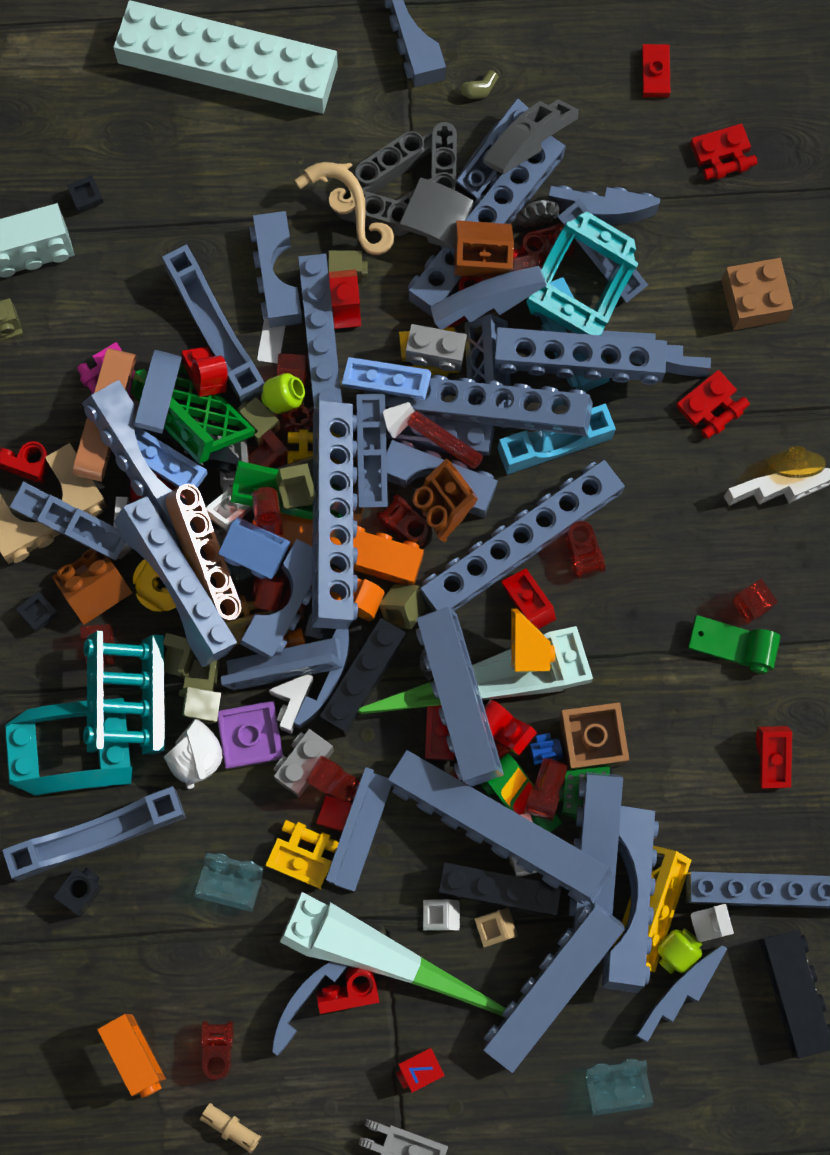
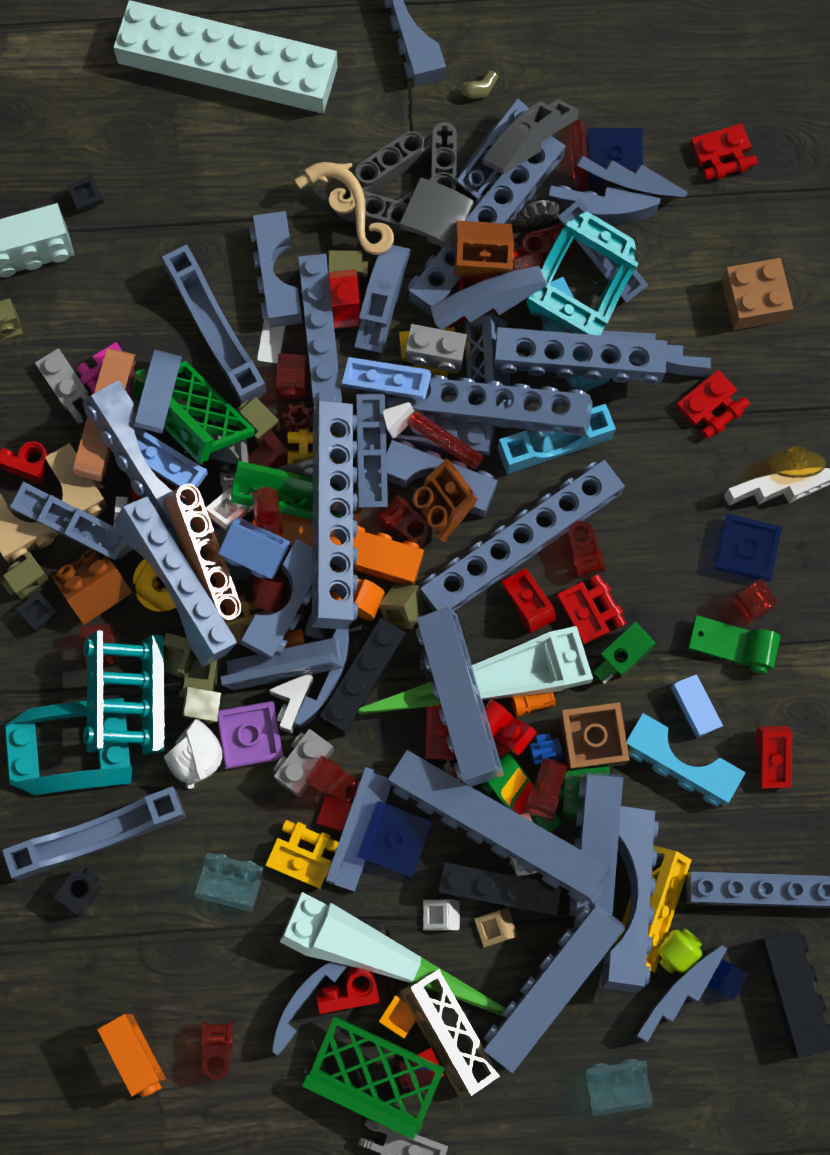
(24, 577): none -> olive brick
(63, 382): none -> light grey hinge
(206, 371): red plate -> none
(230, 1128): tan pin -> none
(283, 393): lime head -> none
(295, 486): olive panel -> none
(362, 1102): none -> green fence
(380, 299): none -> sand blue slope
(394, 839): none -> clear blue plate
(398, 1017): none -> light orange panel
(441, 1041): none -> fence
(527, 703): none -> orange pin
(529, 646): light orange slope -> none
(578, 147): none -> clear red axle
(584, 614): none -> red plate
(617, 144): none -> clear blue plate
(634, 644): none -> green torso
(640, 179): none -> sand blue slope
(656, 70): red plate -> none
(696, 706): none -> light blue slope
(712, 923): white slope -> none
(715, 781): none -> medium azure arch
(727, 979): none -> clear blue slope
(748, 547): none -> clear blue plate

